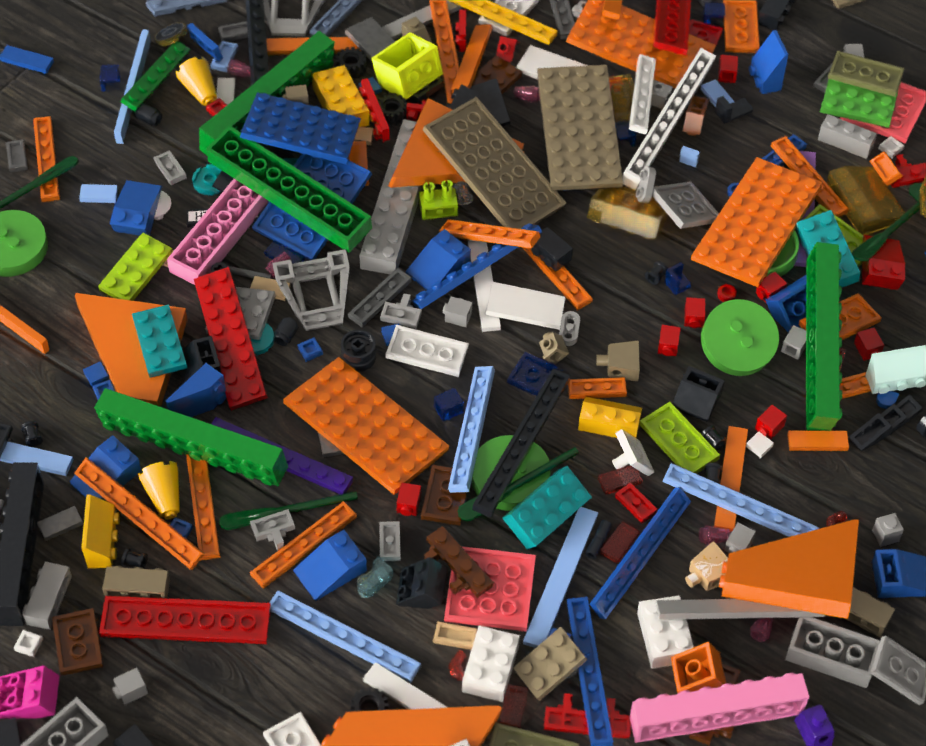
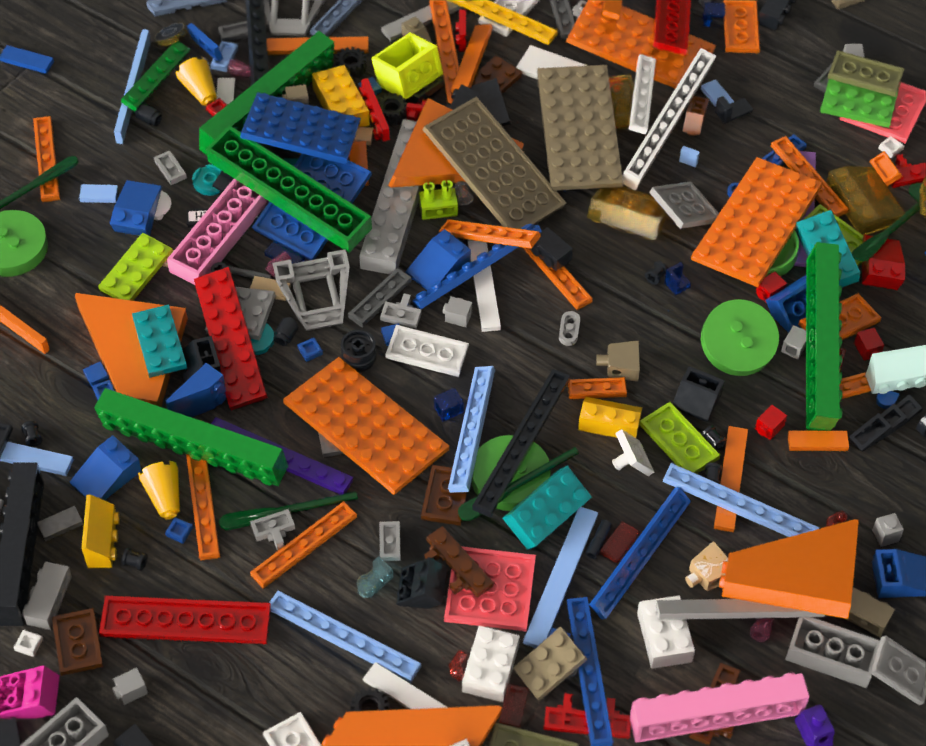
(16, 156): flat silver tile -> none
(109, 74): clear blue panel -> none
(136, 582): dark tan brick -> none
(139, 513): orange tile -> none
(331, 565): slope -> none
(369, 37): flat silver tile -> none
(408, 499): red brick -> none
(454, 635): tan tile -> none
(506, 48): red bracket -> none
(525, 305): white tile -> none
(528, 93): clear pink cone -> none
(530, 373): clear blue tile -> none
(550, 345): dark tan brick -> none
(619, 478): clear red tile -> none
(623, 132): clear blue panel -> none
(636, 503): red plate -> none
(646, 185): light grey plate -> none
(660, 94): light grey brick -> none
(669, 340): red brick -> none
(694, 312): red brick -> none
(698, 668): orange brick -> none
(705, 31): red tile -> none
(710, 533): clear pink cone -> none
(726, 292): red tile -> none
(728, 68): red brick -> none
(740, 538): light grey brick -> none
(759, 444): white tile -> none
(769, 64): blue slope -> none
(847, 136): light grey brick -> none

